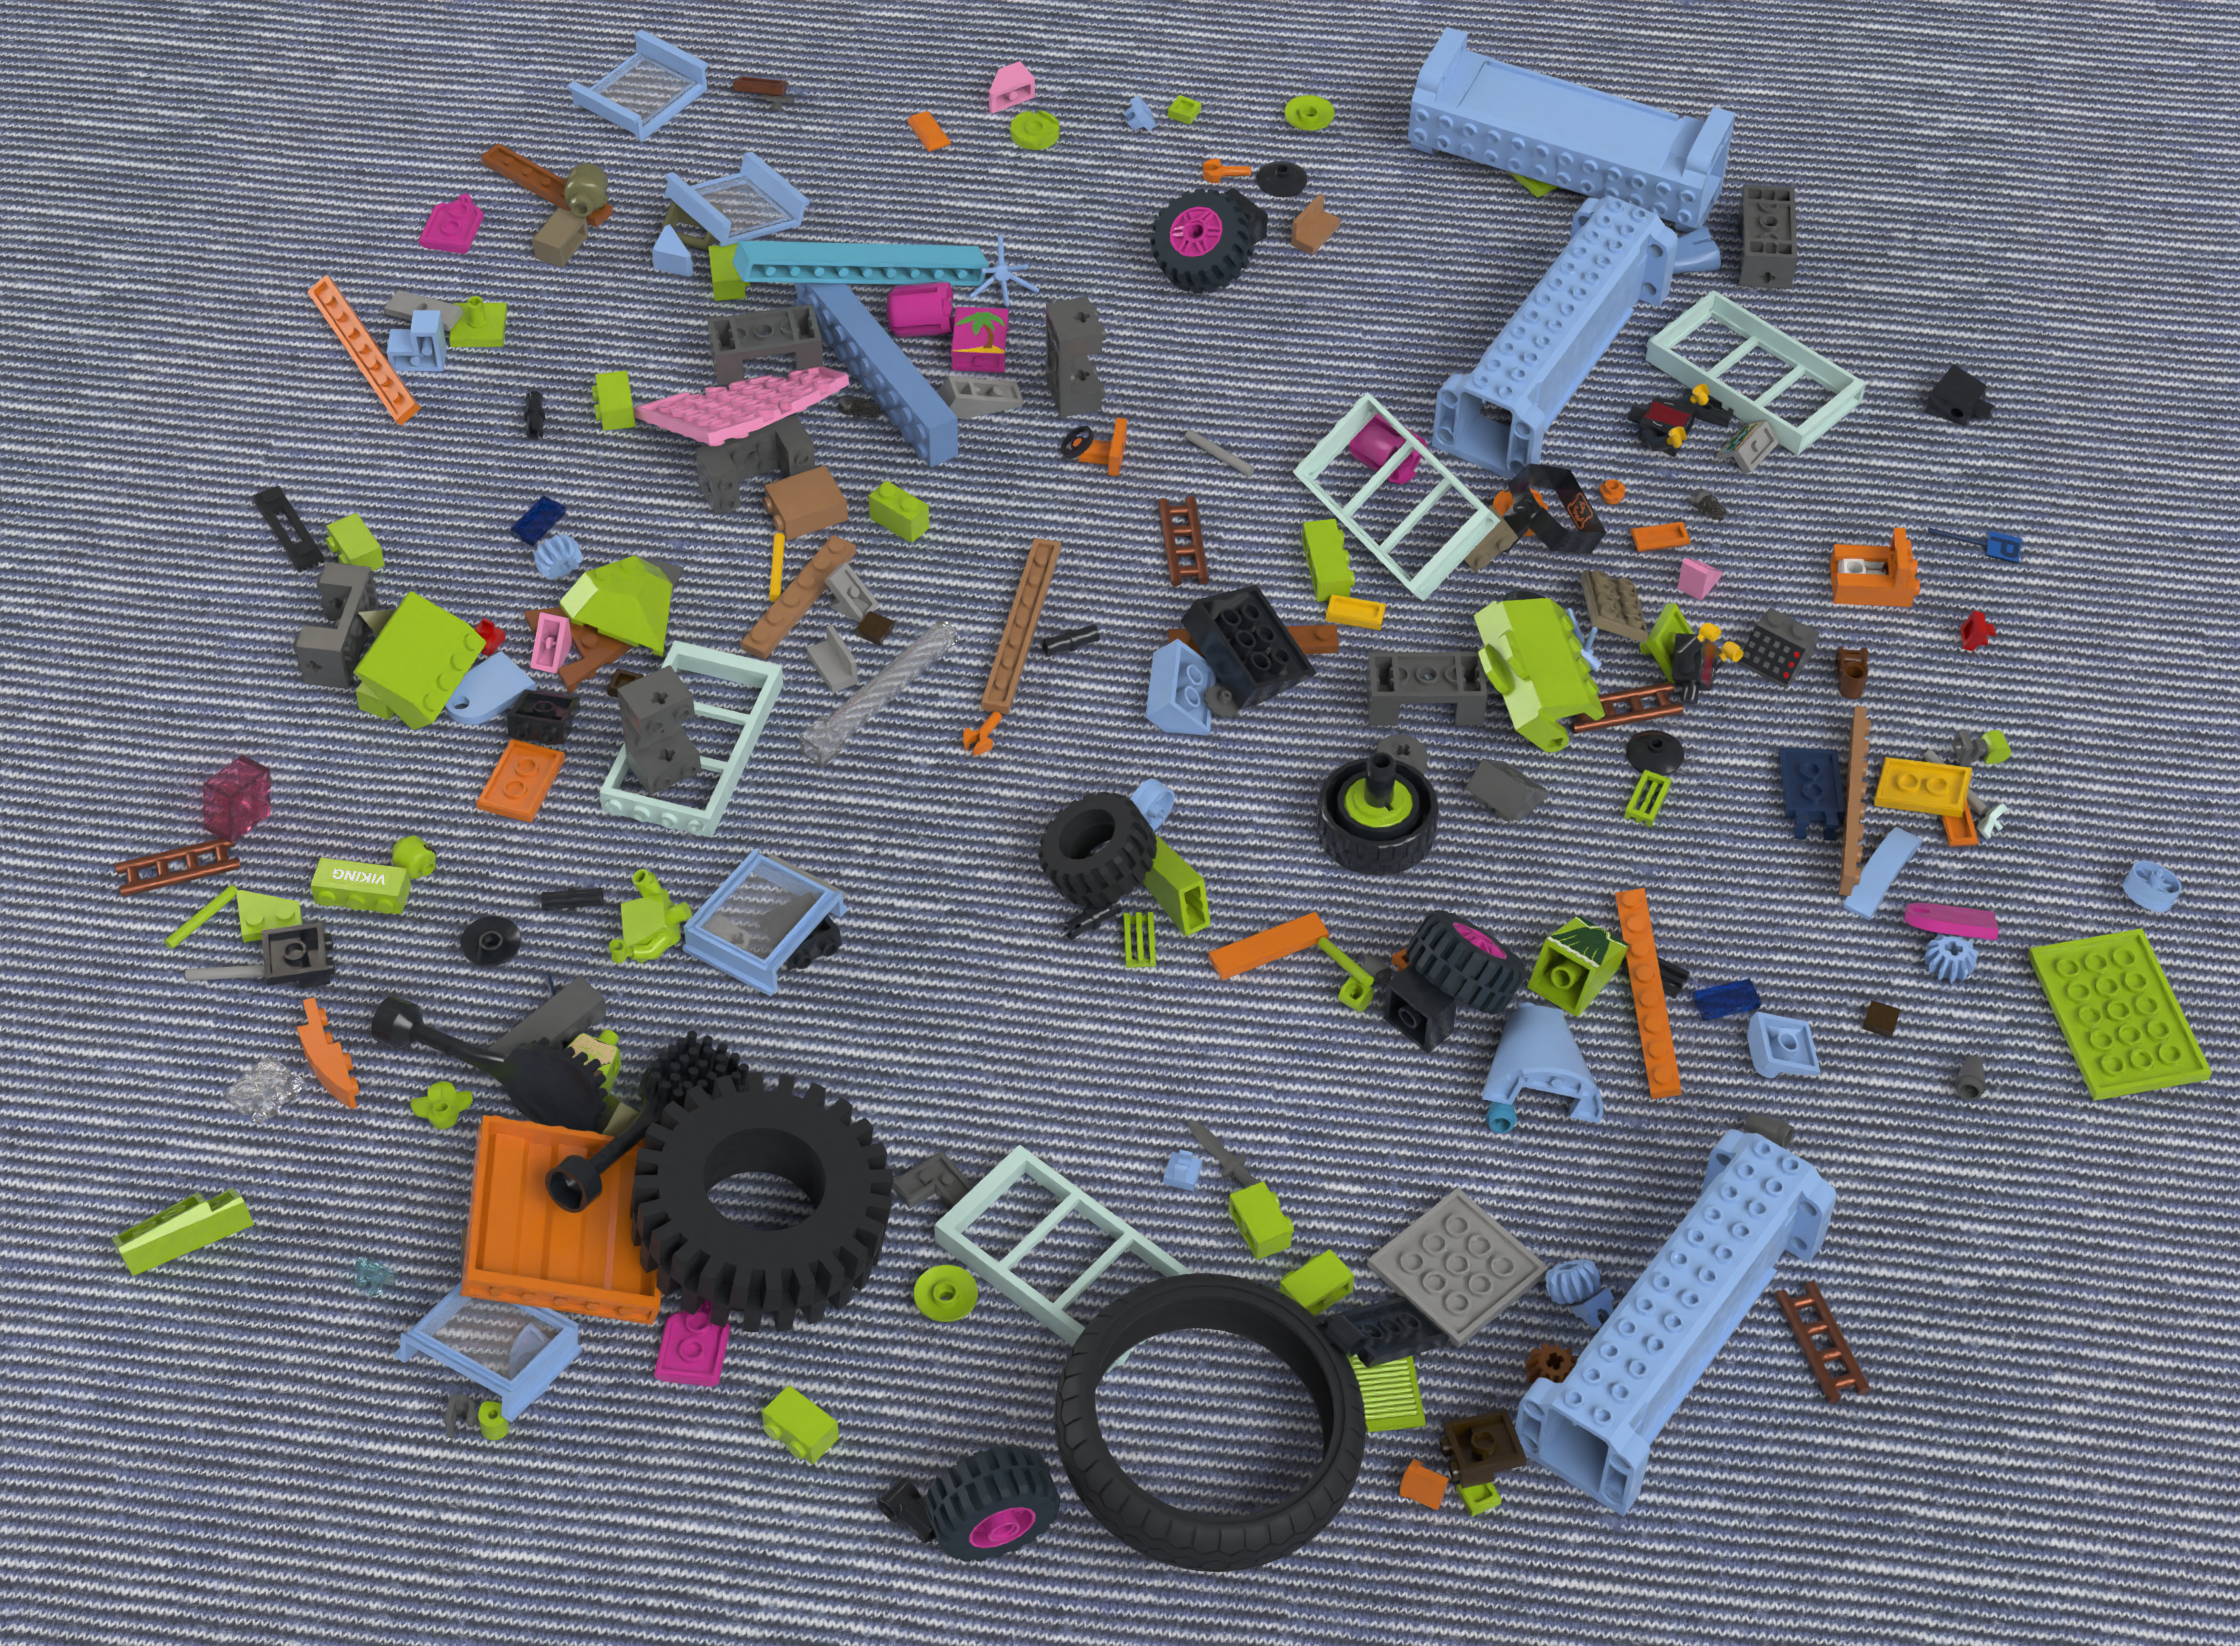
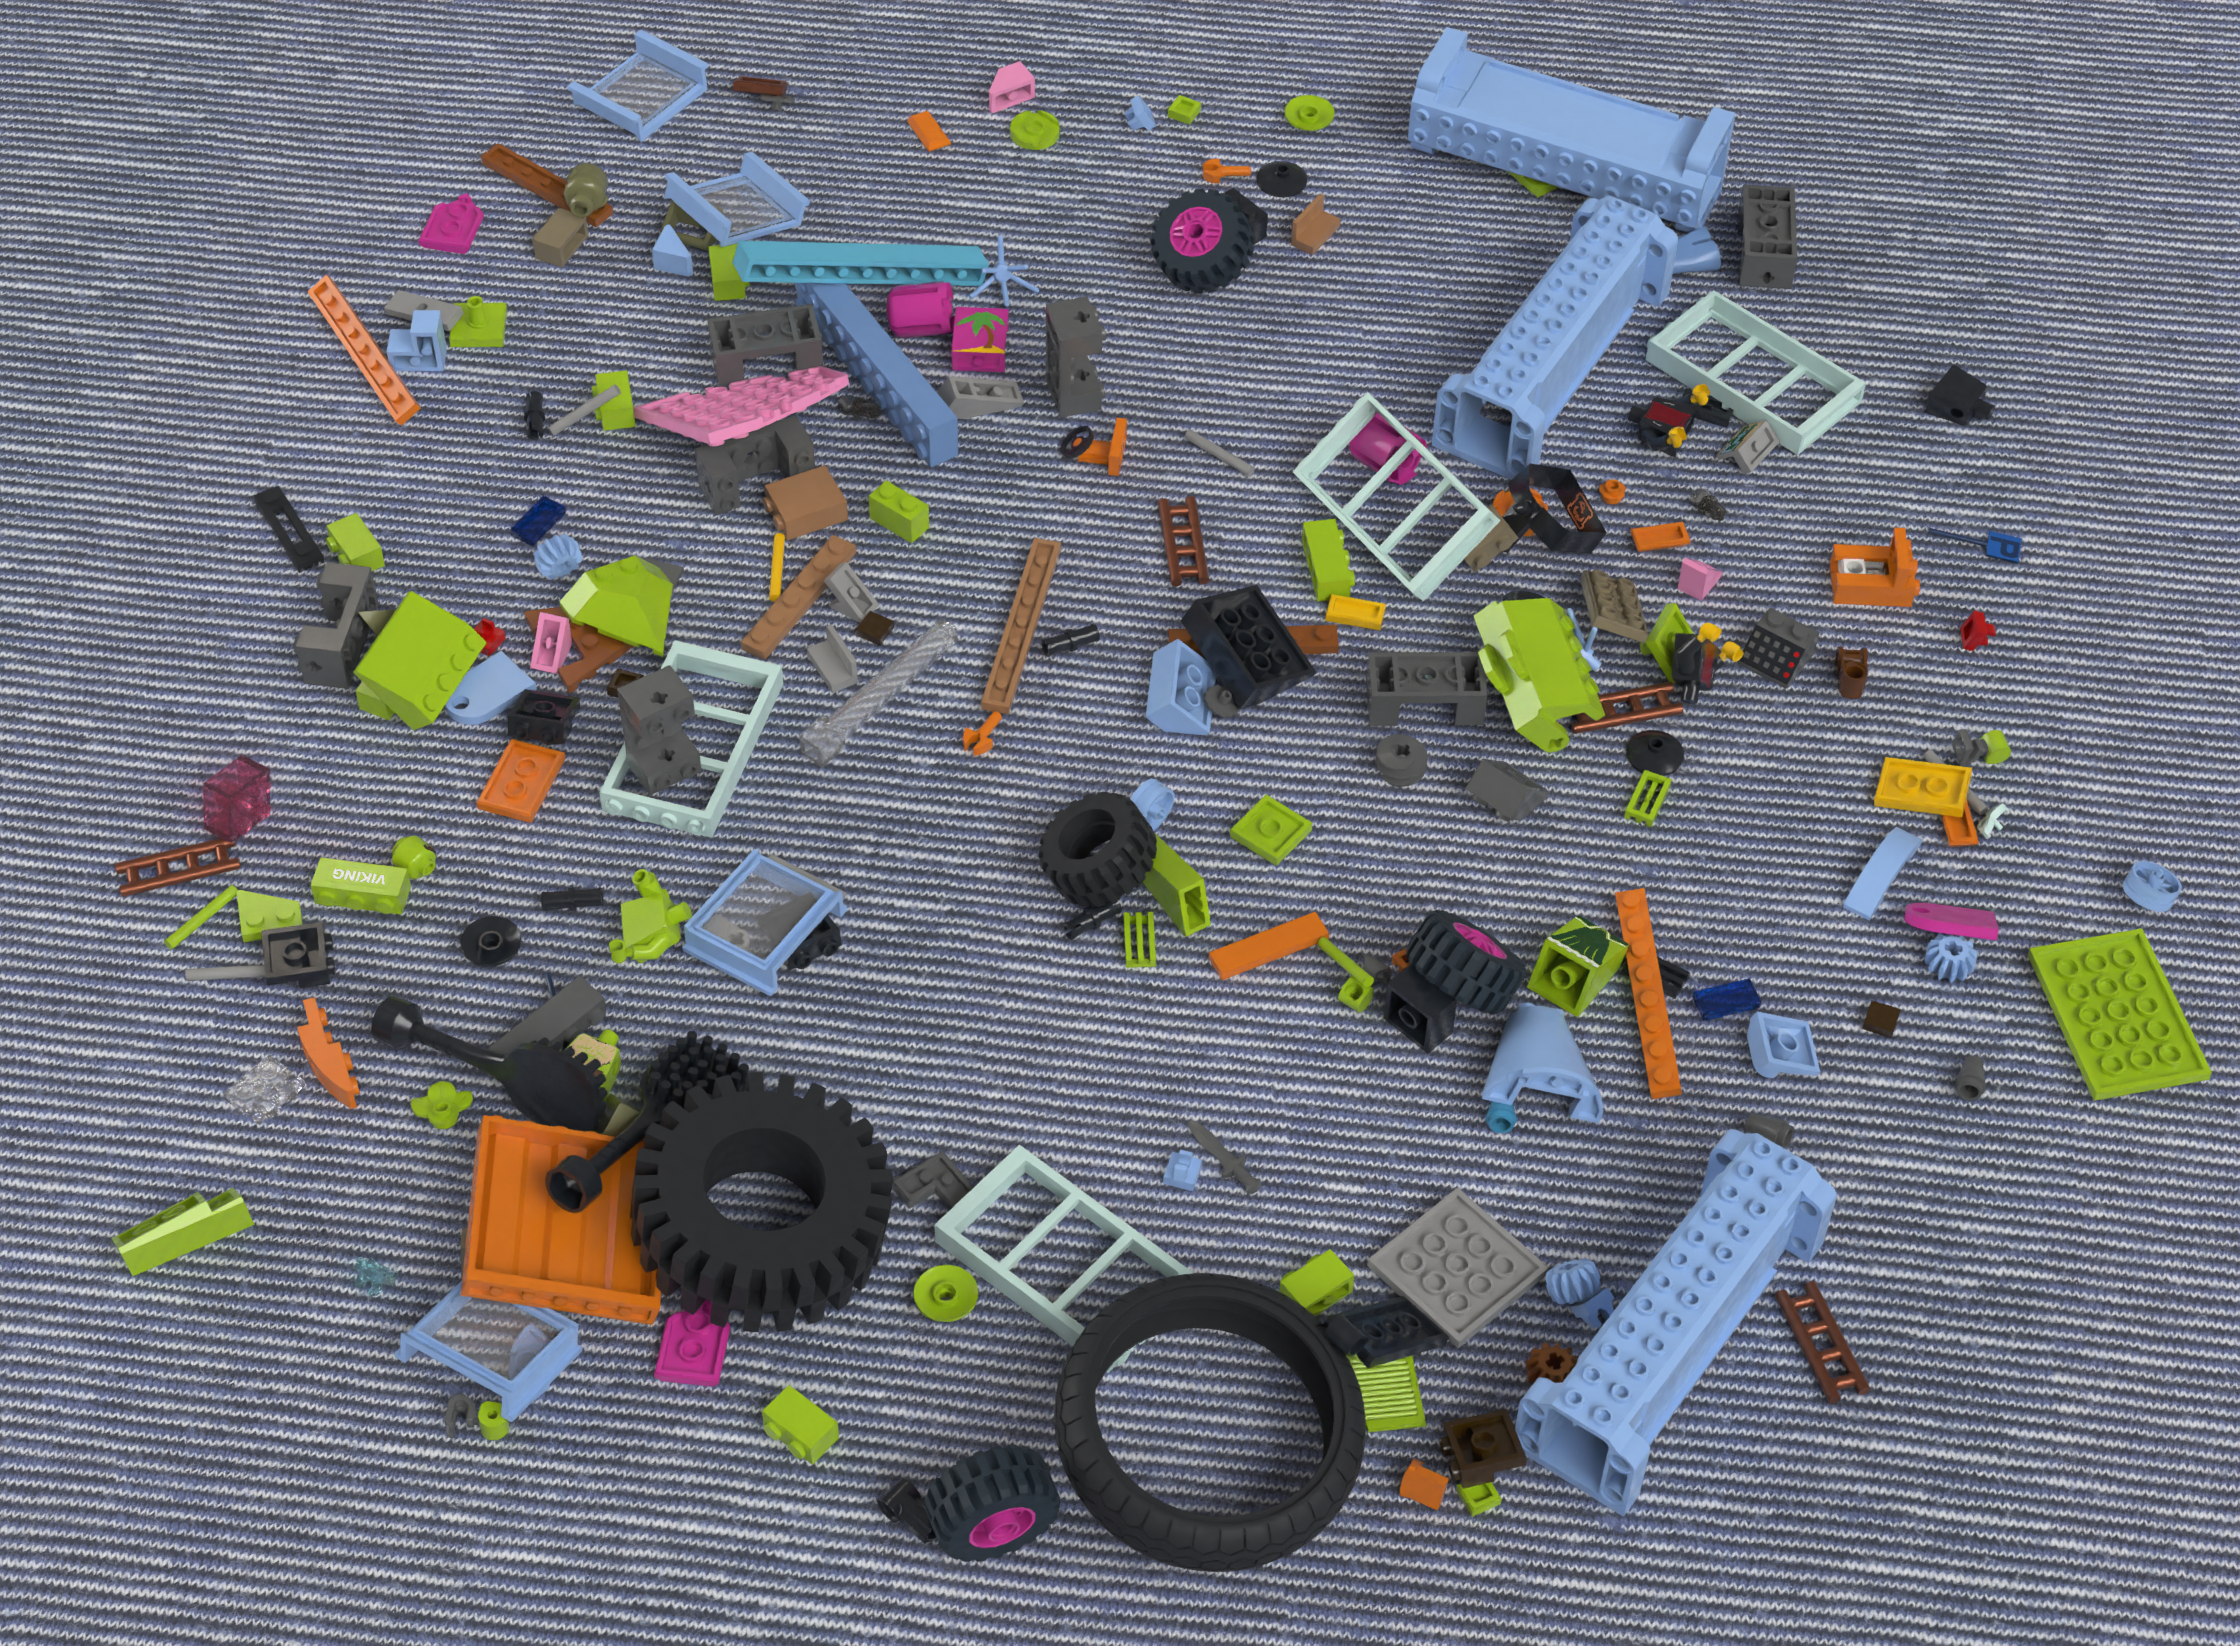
(585, 409): none -> light grey bar
(1261, 1220): lime brick -> none
(1271, 830): none -> lime plate
(1377, 815): black wheel -> none
(1812, 789): dark blue tile -> none
(1854, 809): medium nougat plate -> none

